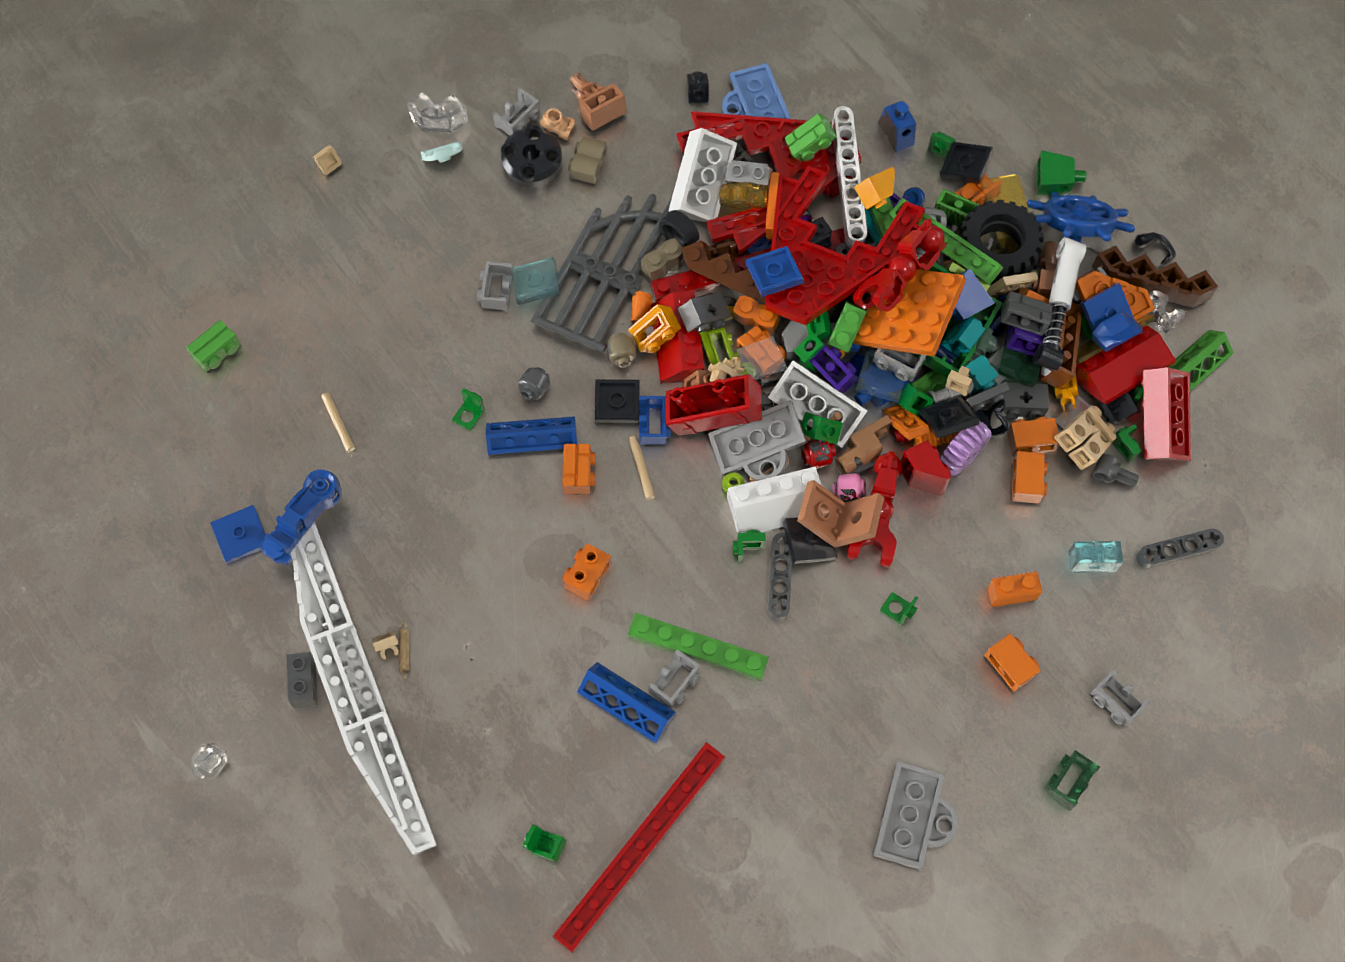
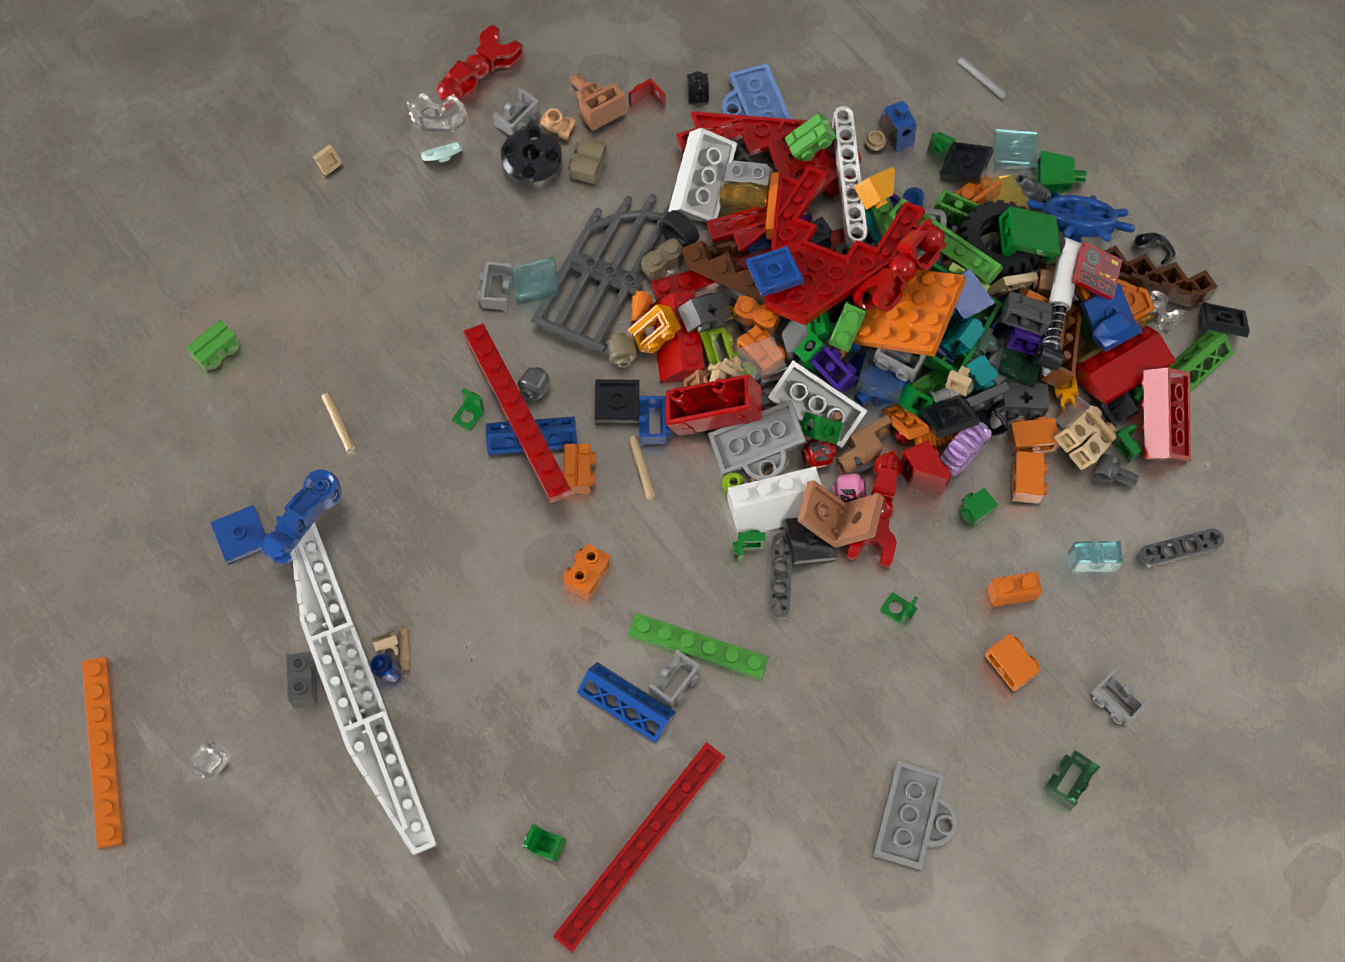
(103, 753): none -> orange plate
(385, 668): none -> clear blue brick
(490, 55): none -> red piece
(517, 413): none -> red plate
(647, 88): none -> red bracket
(875, 140): none -> tan plate
(977, 507): none -> green brick
(983, 78): none -> light grey bar
(1015, 150): none -> clear light blue tile
(1029, 233): none -> green panel
(1032, 188): none -> dark grey hinge
(1097, 271): none -> tile
(1224, 319): none -> black plate

